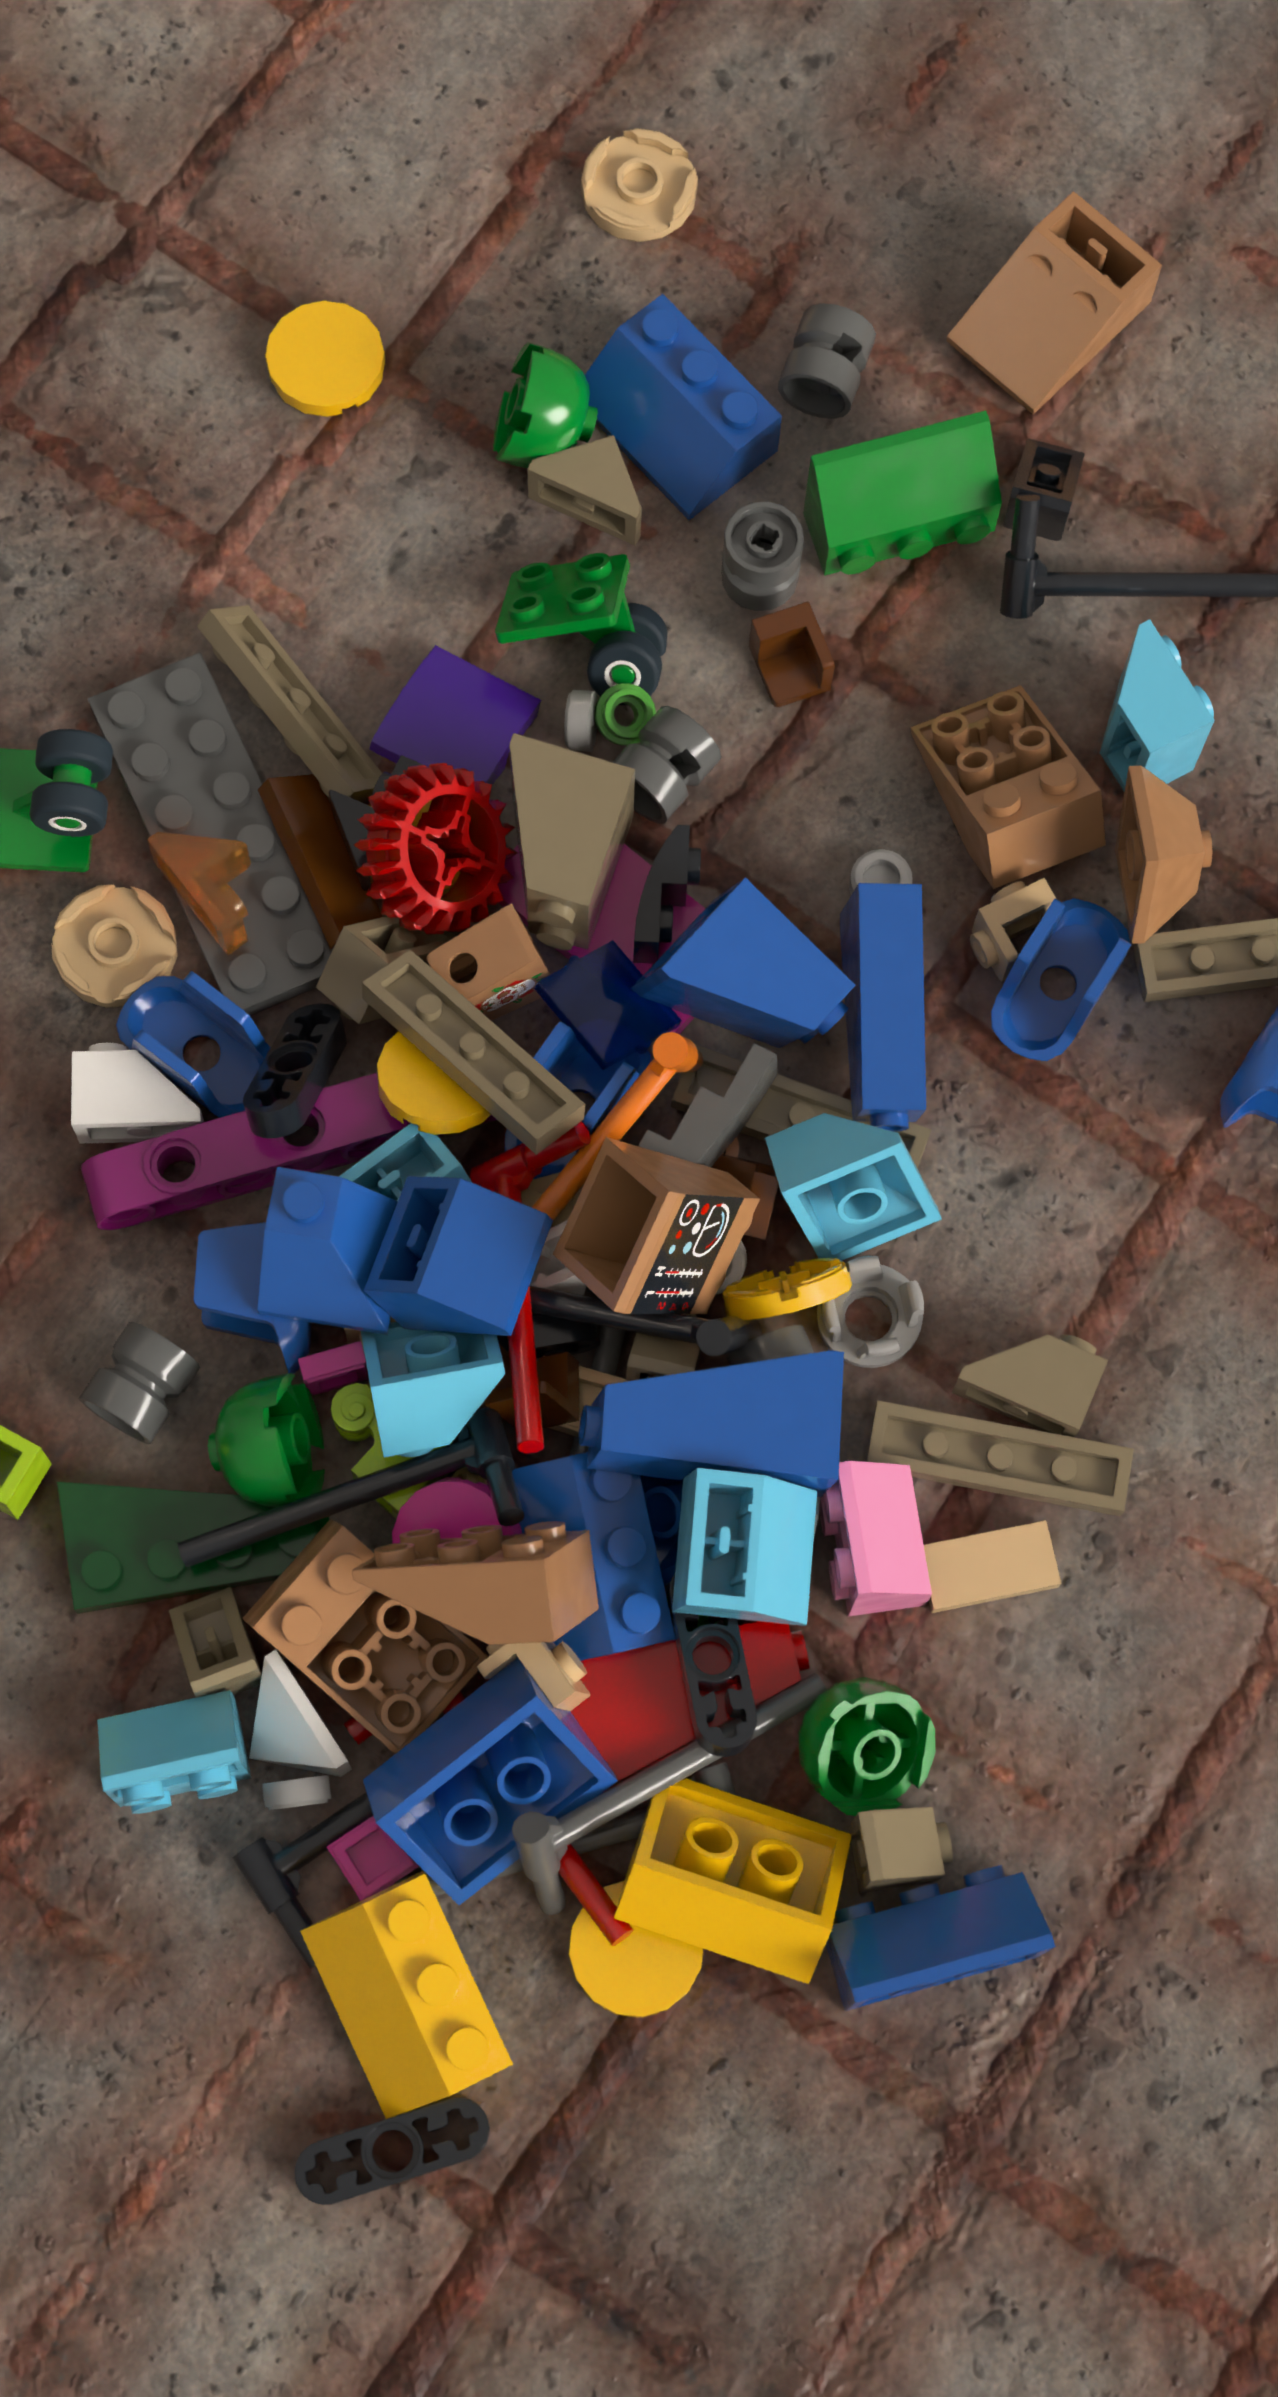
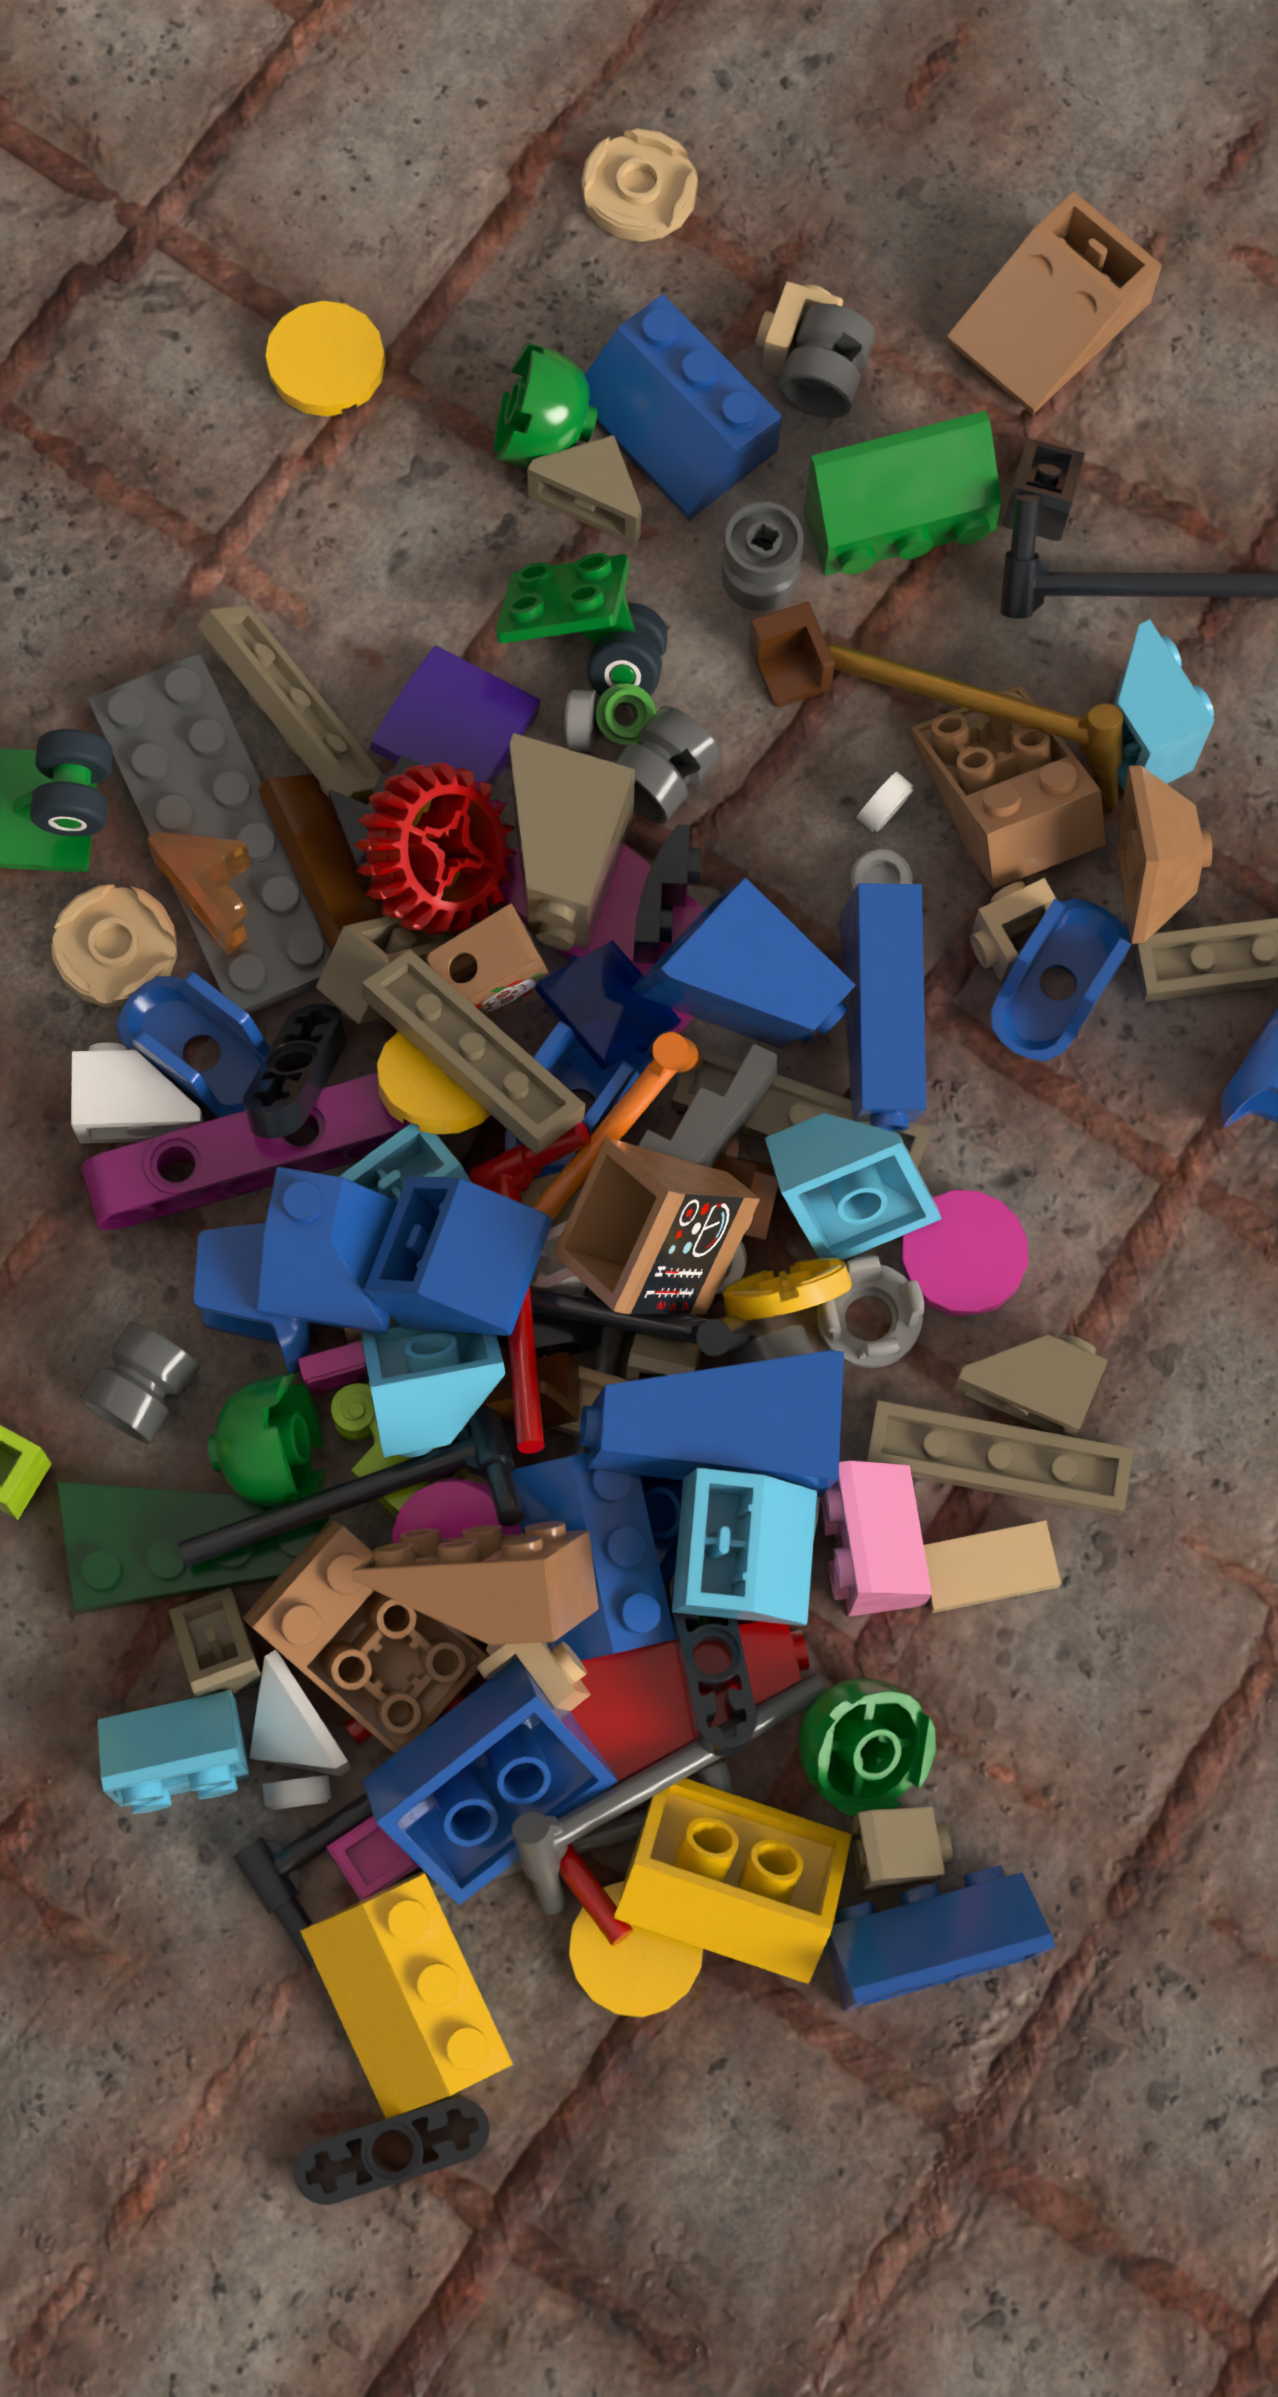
(779, 328): none -> tan bracket
(885, 802): none -> white tile
(969, 1257): none -> dark pink tile
(1097, 730): none -> pearl gold bar

